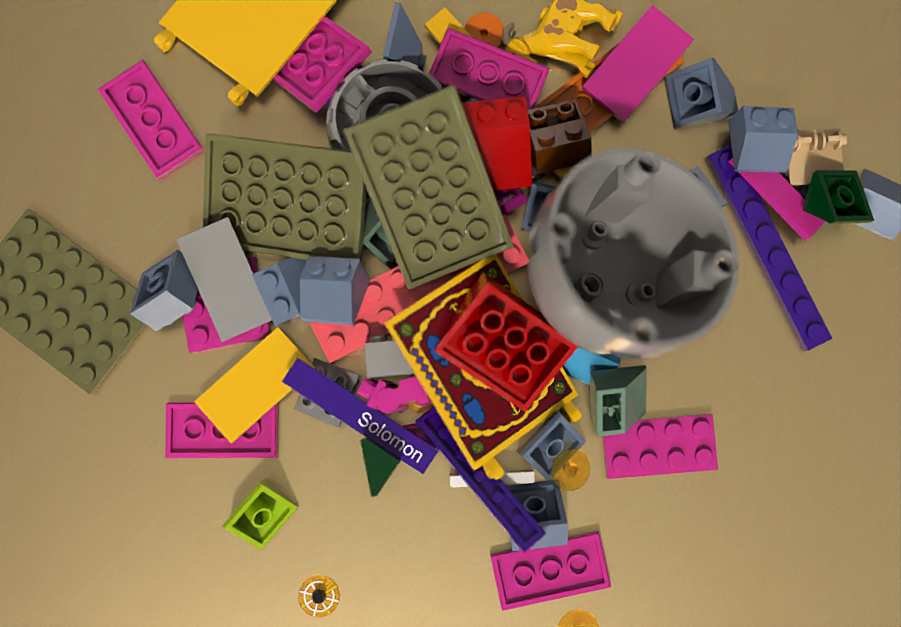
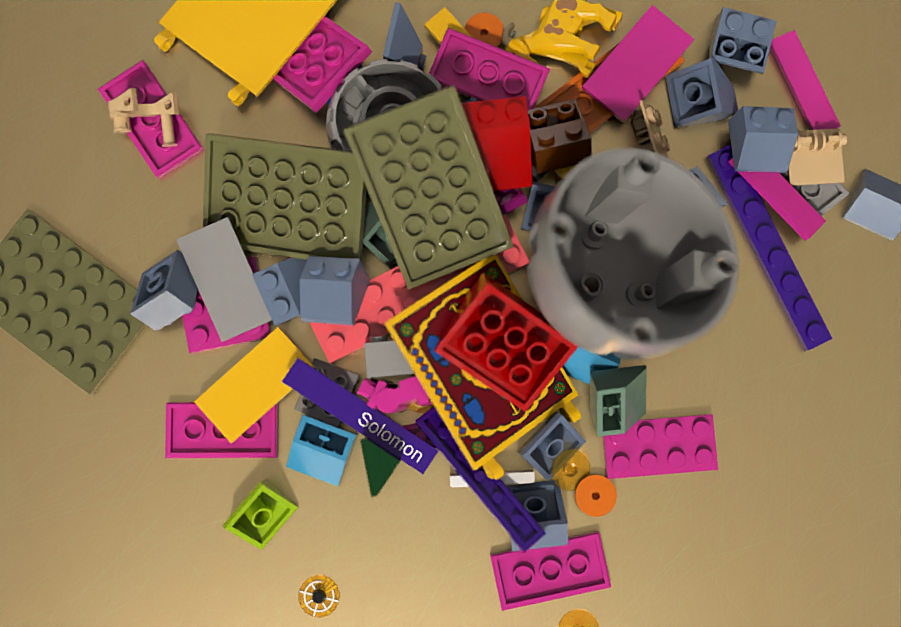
(122, 111): none -> tan piece
(321, 450): none -> dark azure slope
(595, 495): none -> orange piece
(650, 119): none -> tan hinge
(741, 40): none -> sand blue slope
(803, 82): none -> dark pink tile
(837, 197): dark green slope -> none

